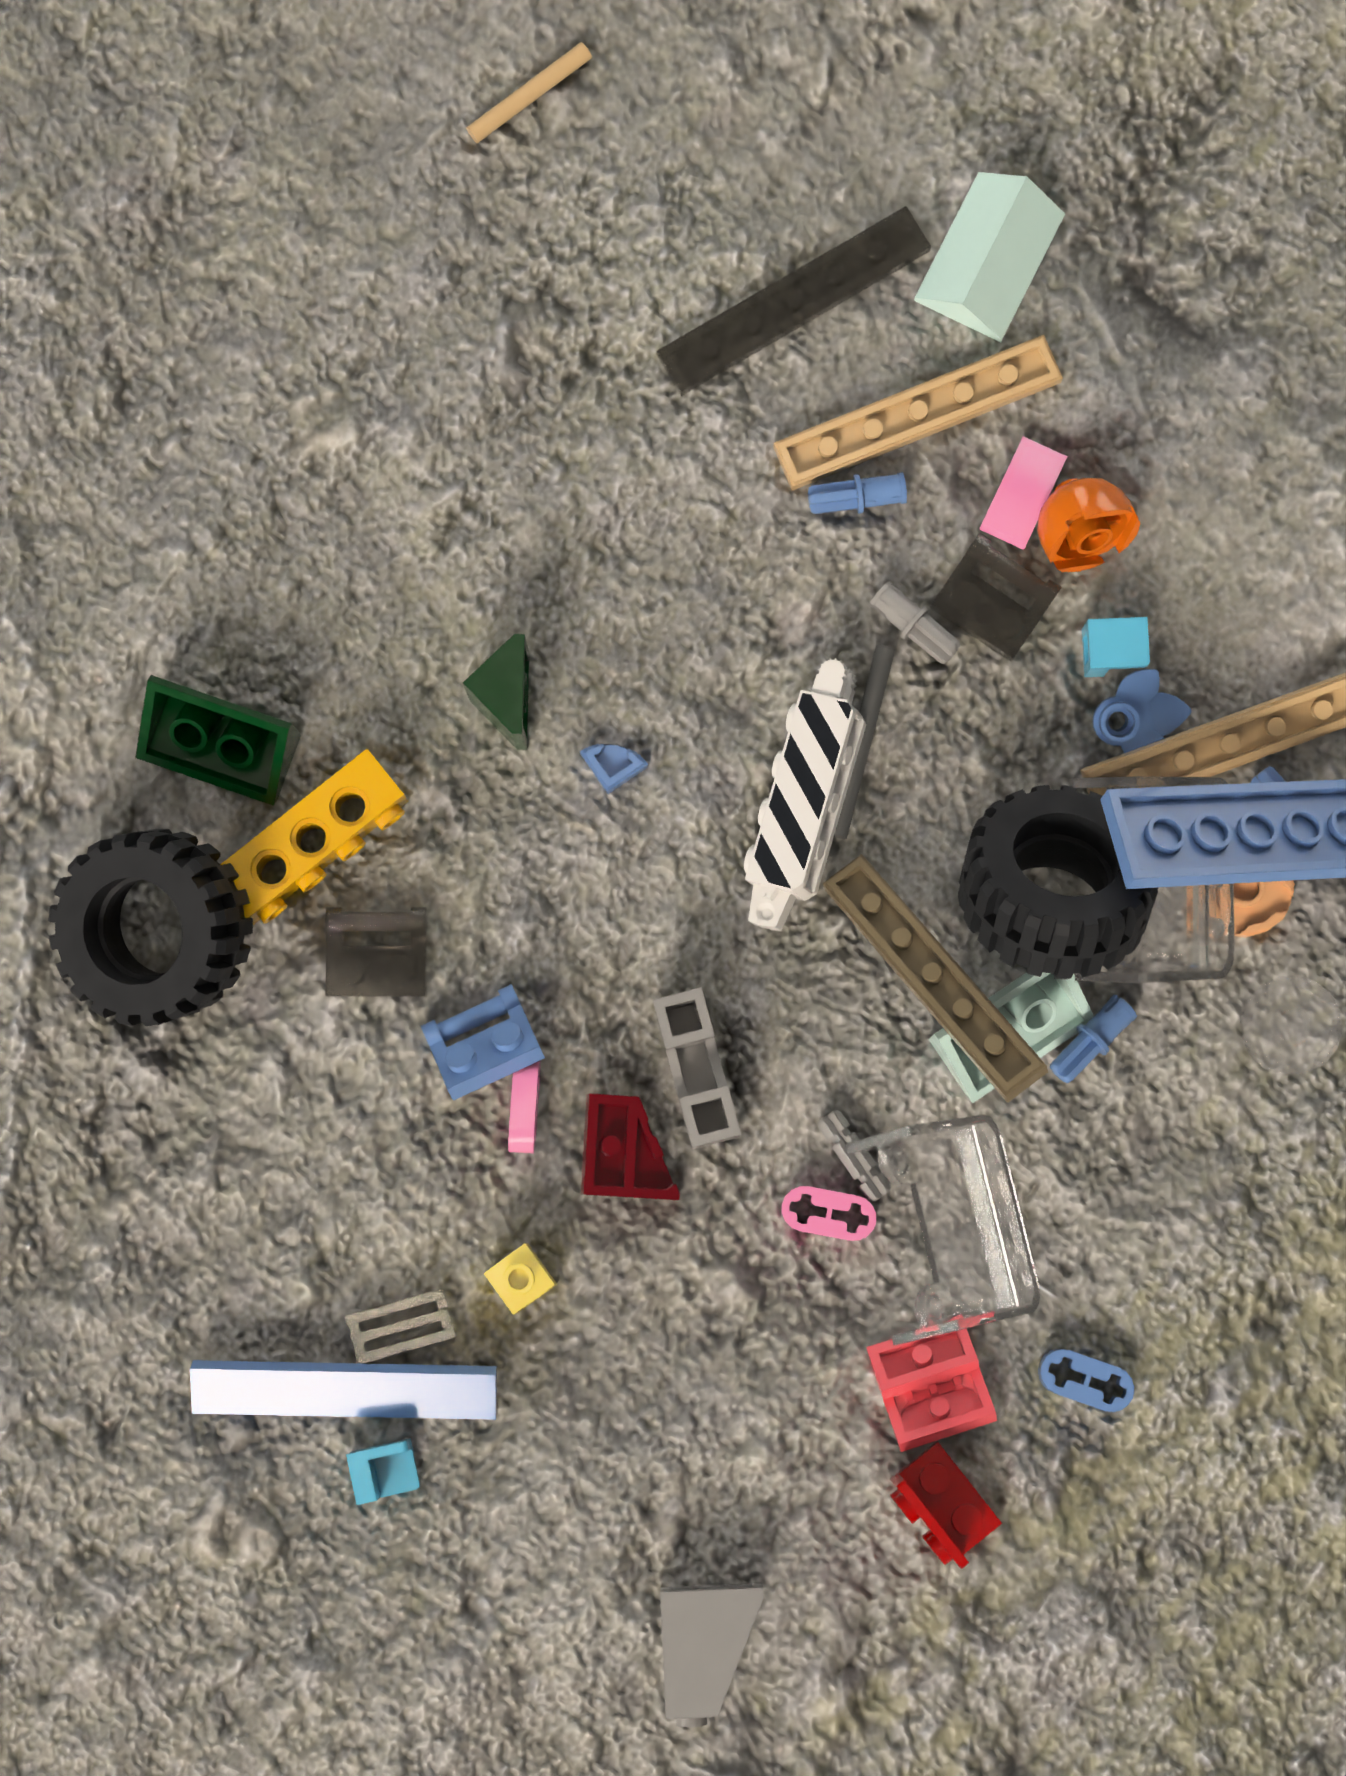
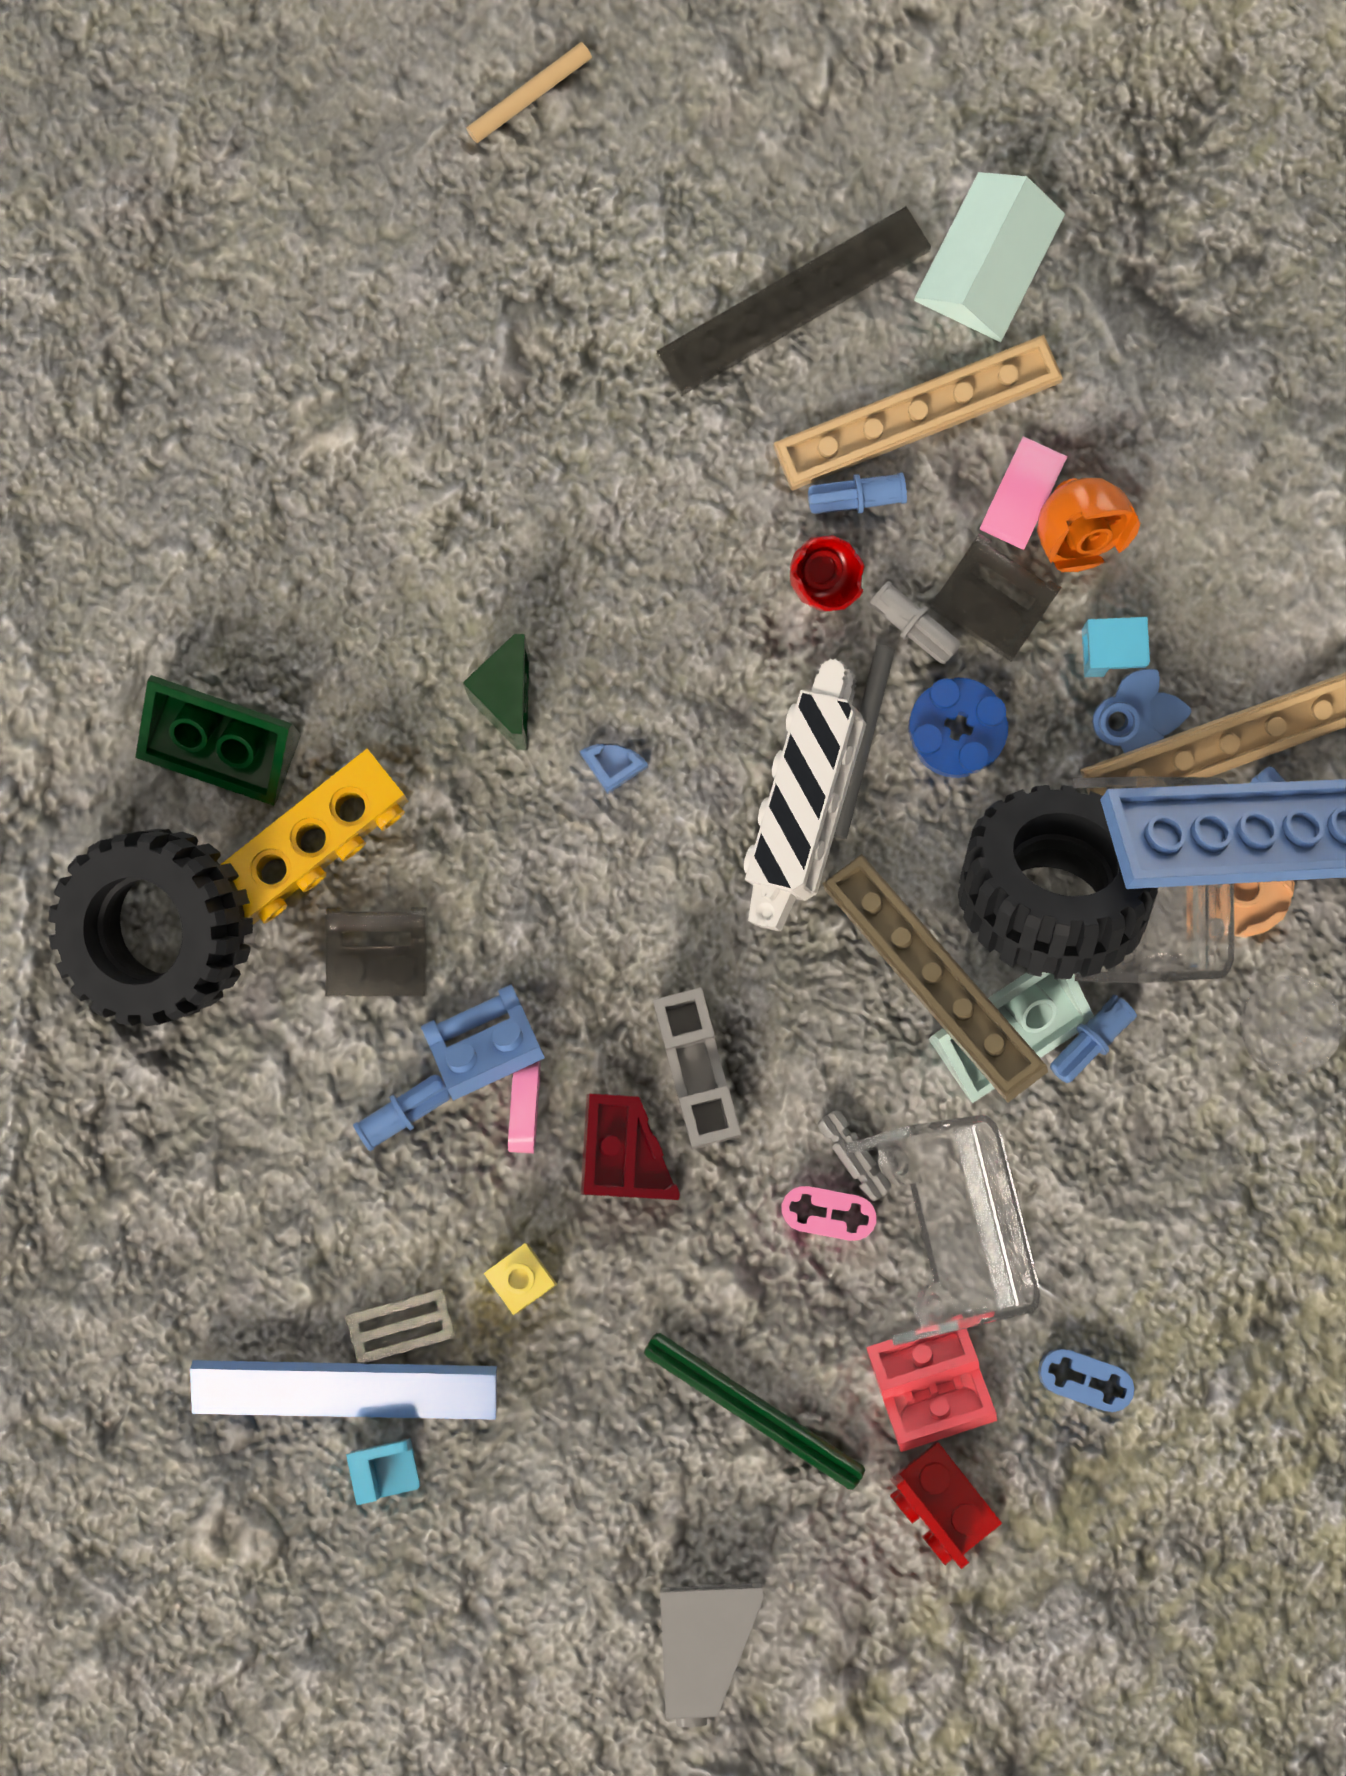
(402, 1112): none -> medium blue axle
(754, 1411): none -> dark green axle
(827, 573): none -> red hair
(971, 752): none -> blue plate

